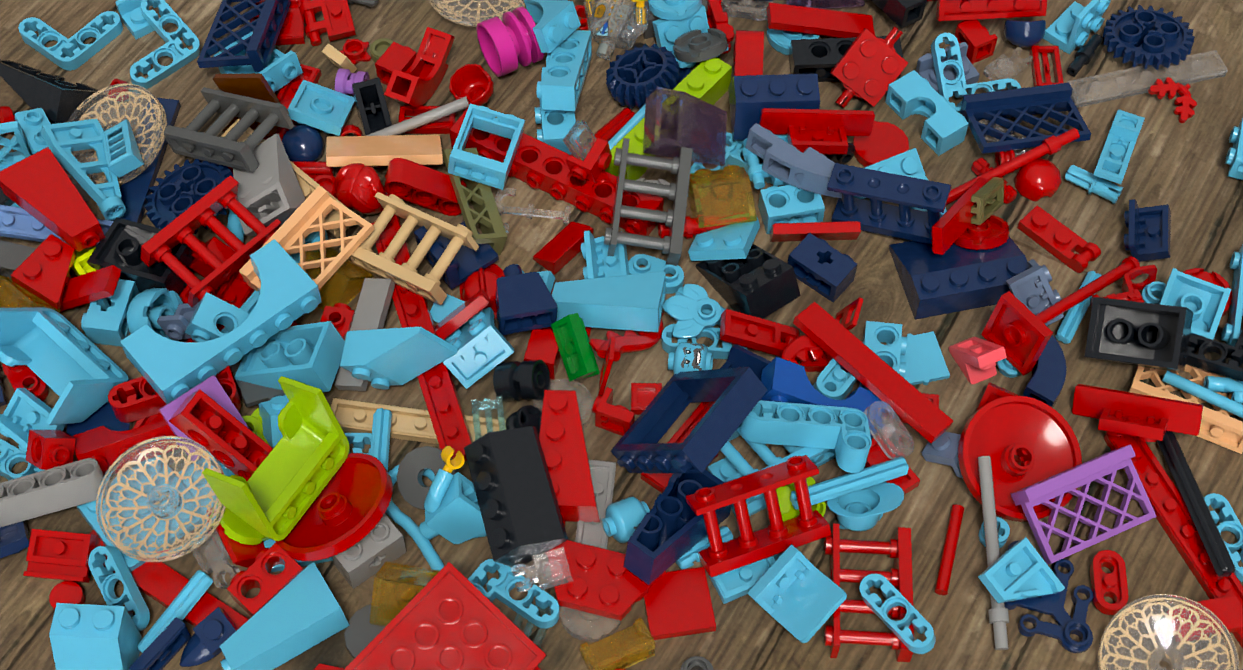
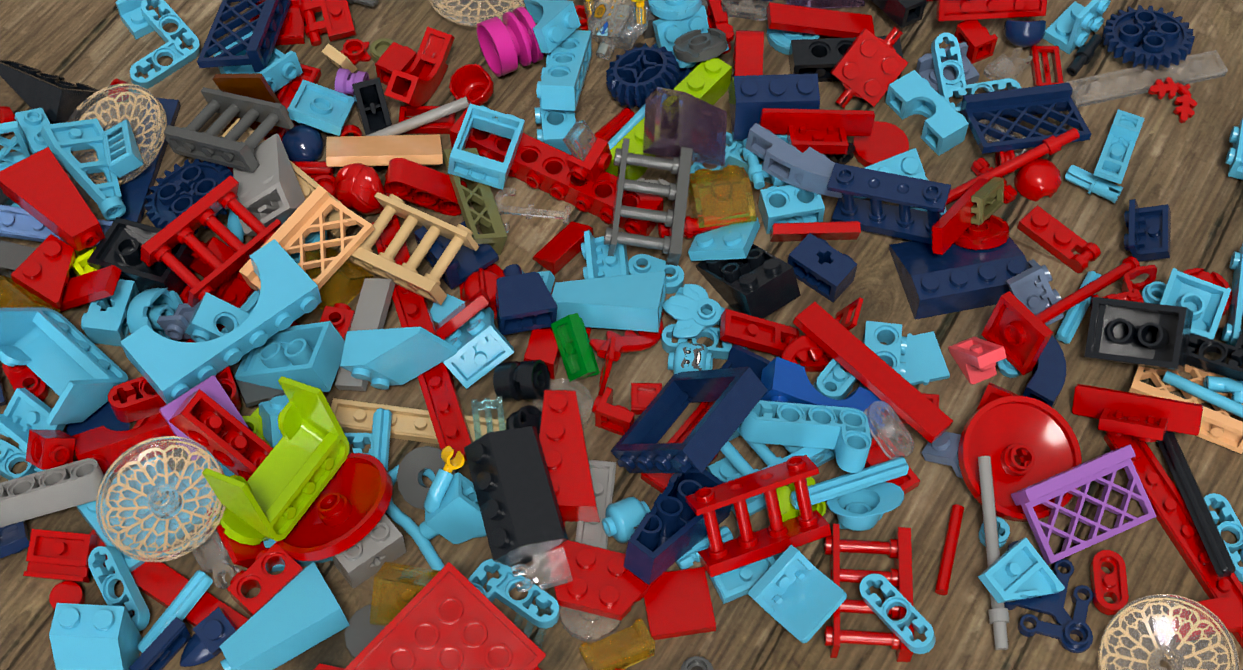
(71, 52): medium azure beam -> none

